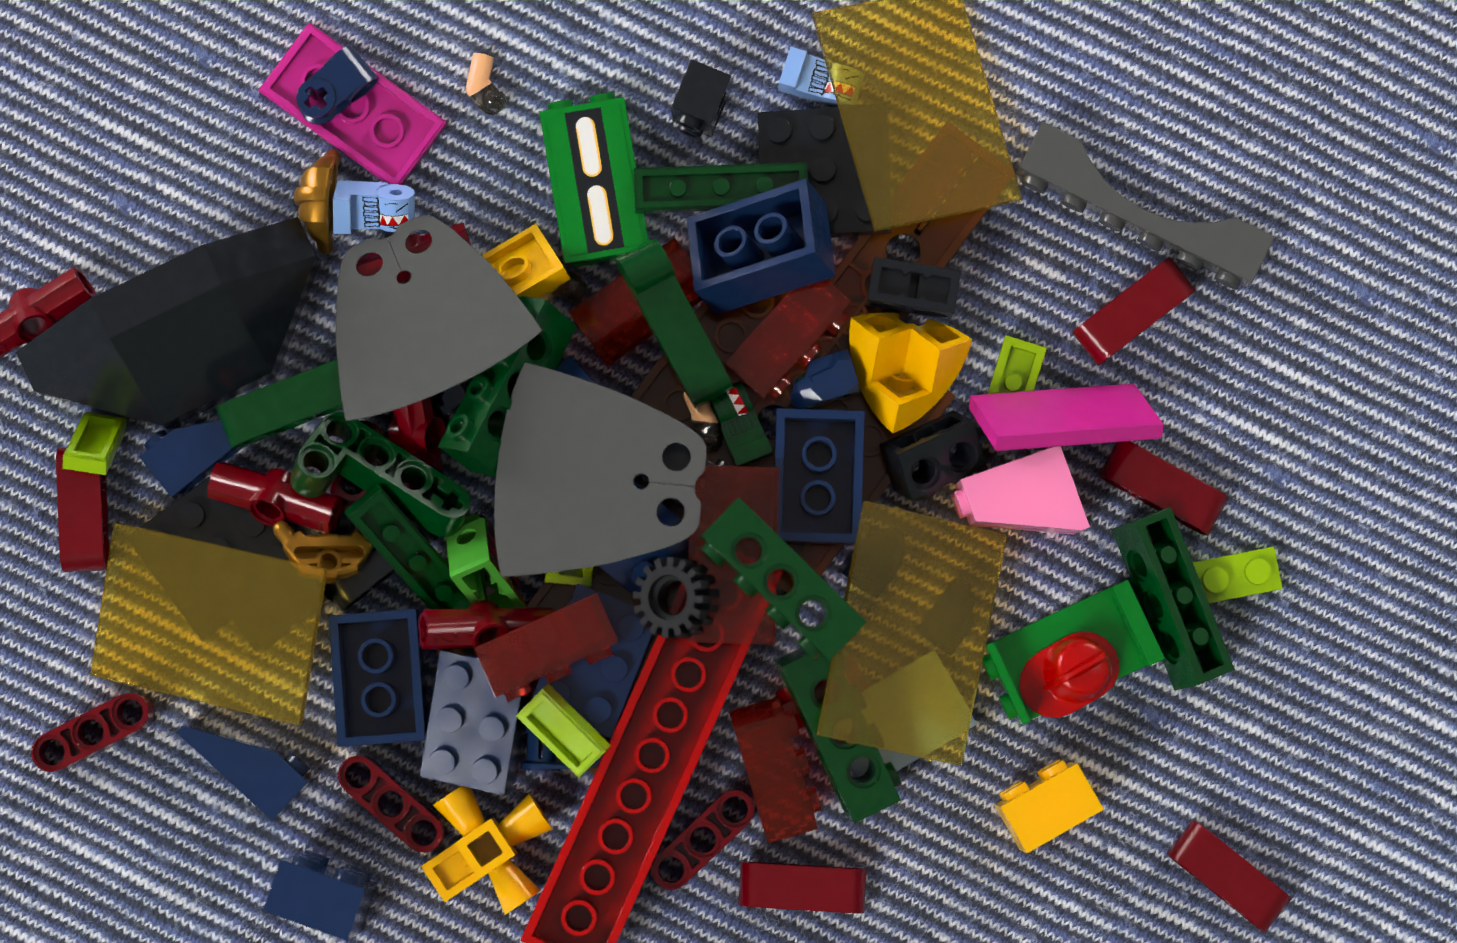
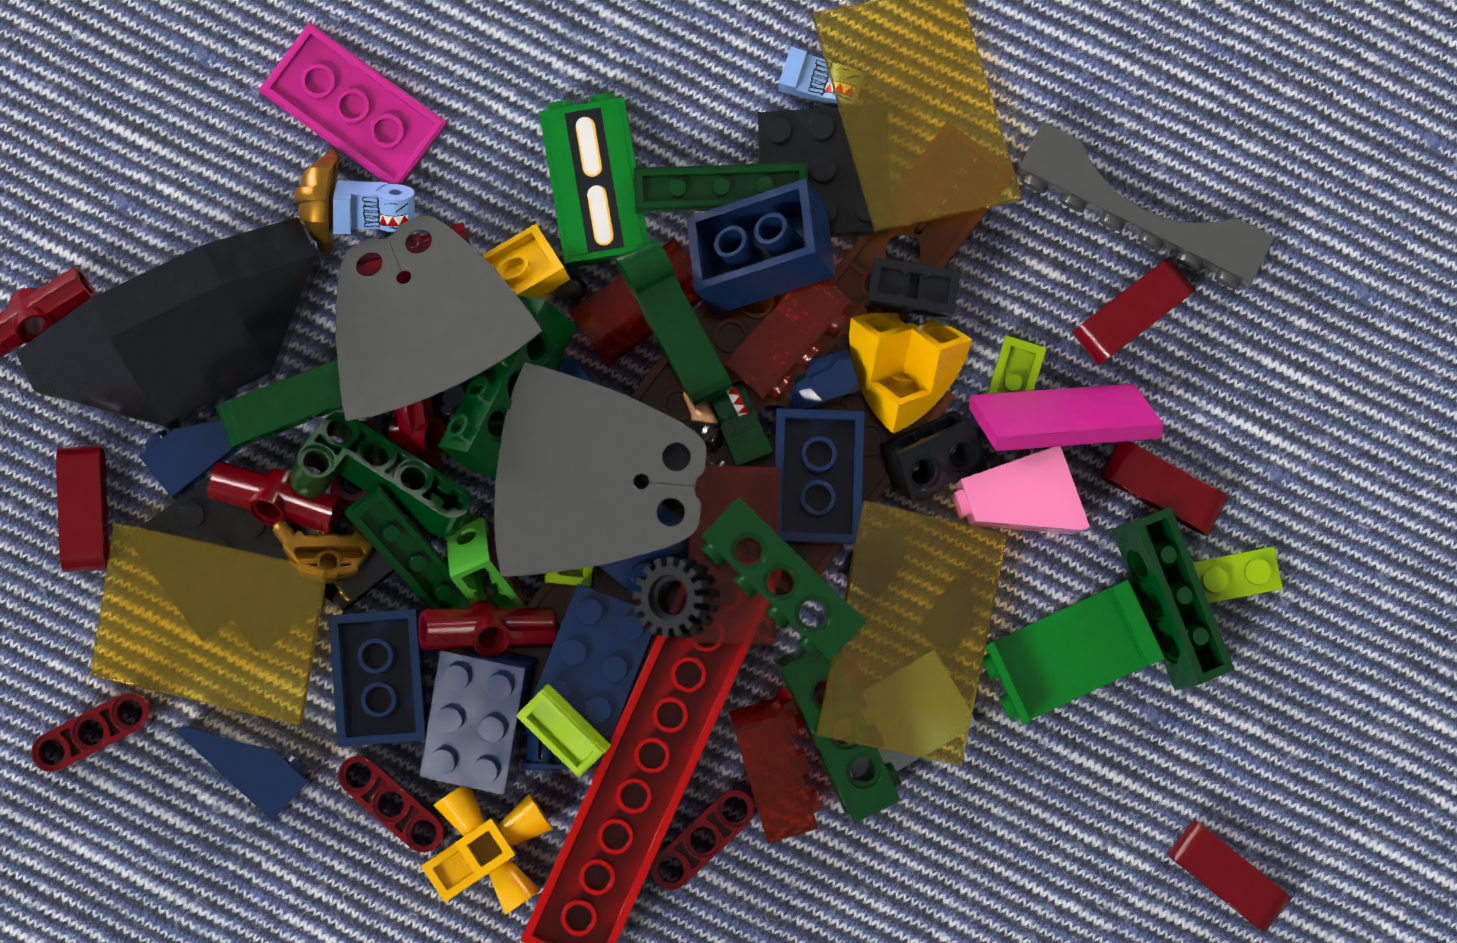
(94, 443): lime tile -> none
(321, 895): dark blue brick -> none
(341, 81): dark blue piece -> none
(480, 87): arm -> none
(547, 648): clear red brick -> none
(700, 100): black brick -> none
(802, 887): dark red beam -> none
(1048, 805): yellow brick -> none
(1069, 674): red piece -> none

